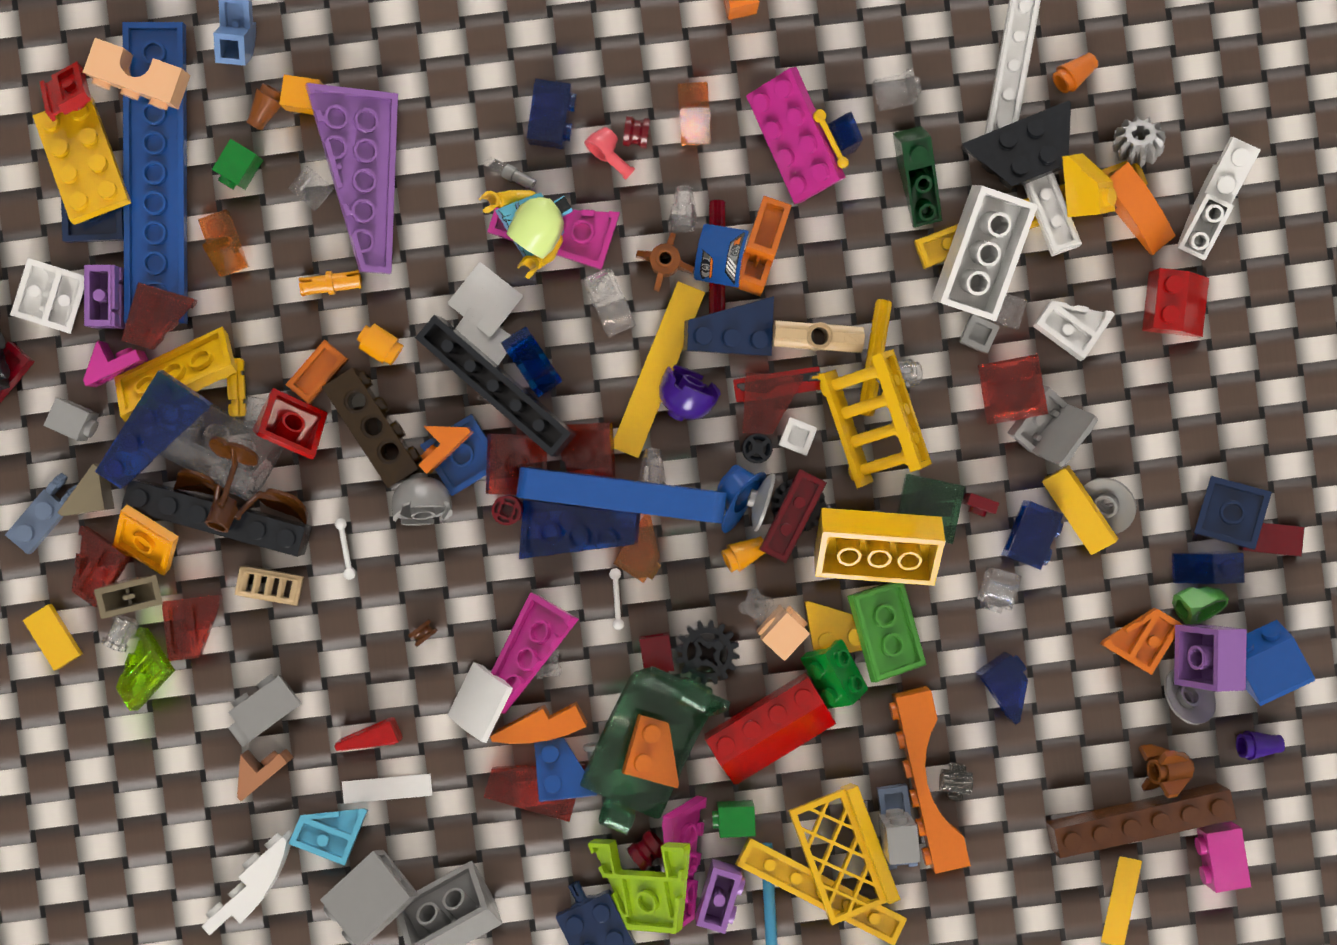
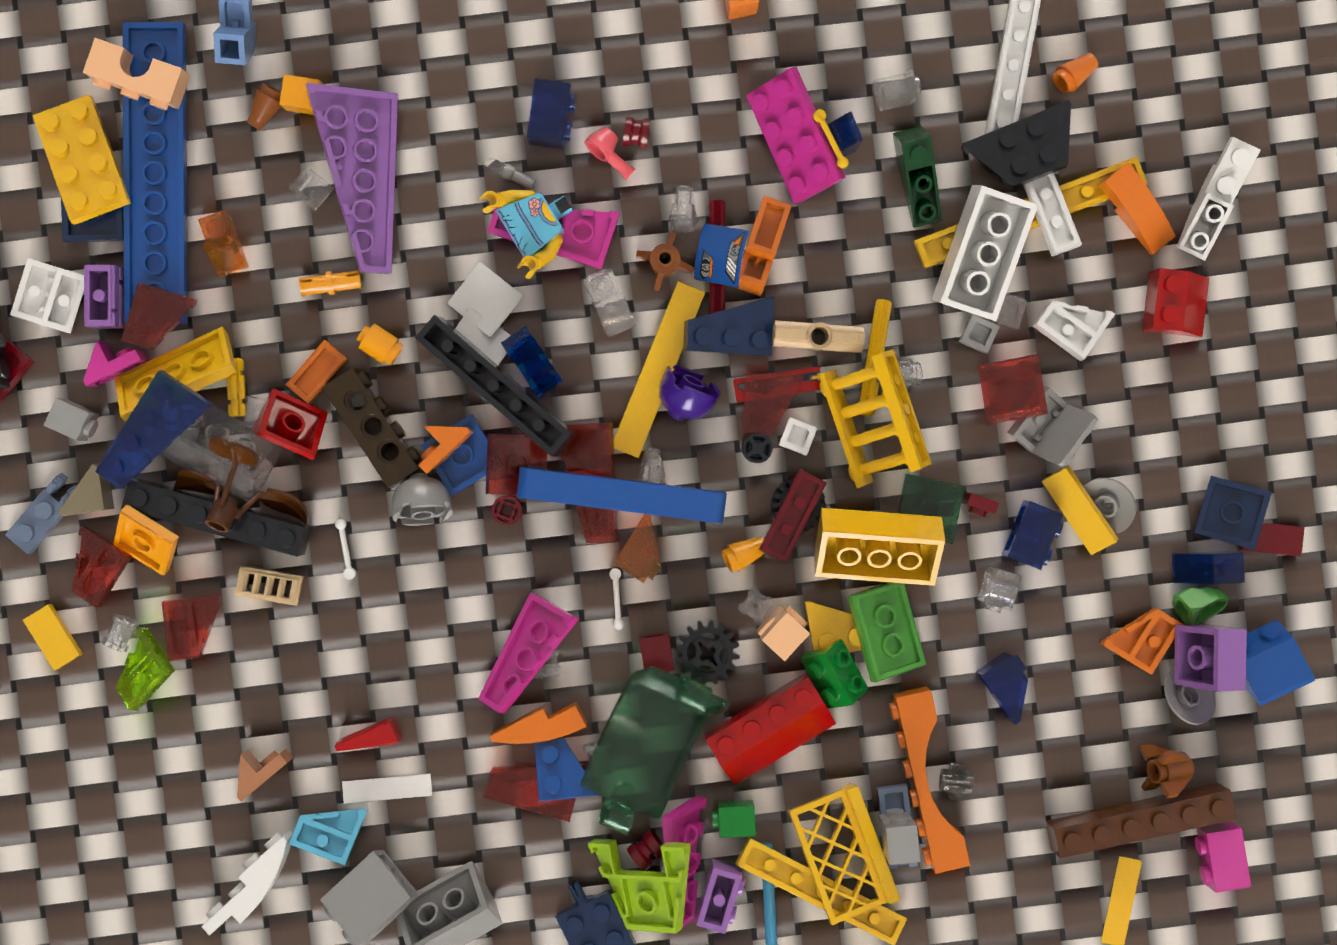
(66, 91): red plate -> none
(128, 596): dark tan slope -> none
(237, 165): green brick -> none
(262, 709): light grey hinge -> none
(422, 633): reddish brown bush -> none
(480, 702): white slope -> none
(537, 226): yellowish green piece -> none
(567, 528): clear blue wing -> none
(651, 752): orange wing -> none
(694, 113): clear orange slope -> none
(737, 485): blue piece -> none
(759, 501): light grey dish -> none
(1087, 187): yellow slope -> none
(1139, 141): light grey gear -> none
(1257, 745): dark purple cone -> none

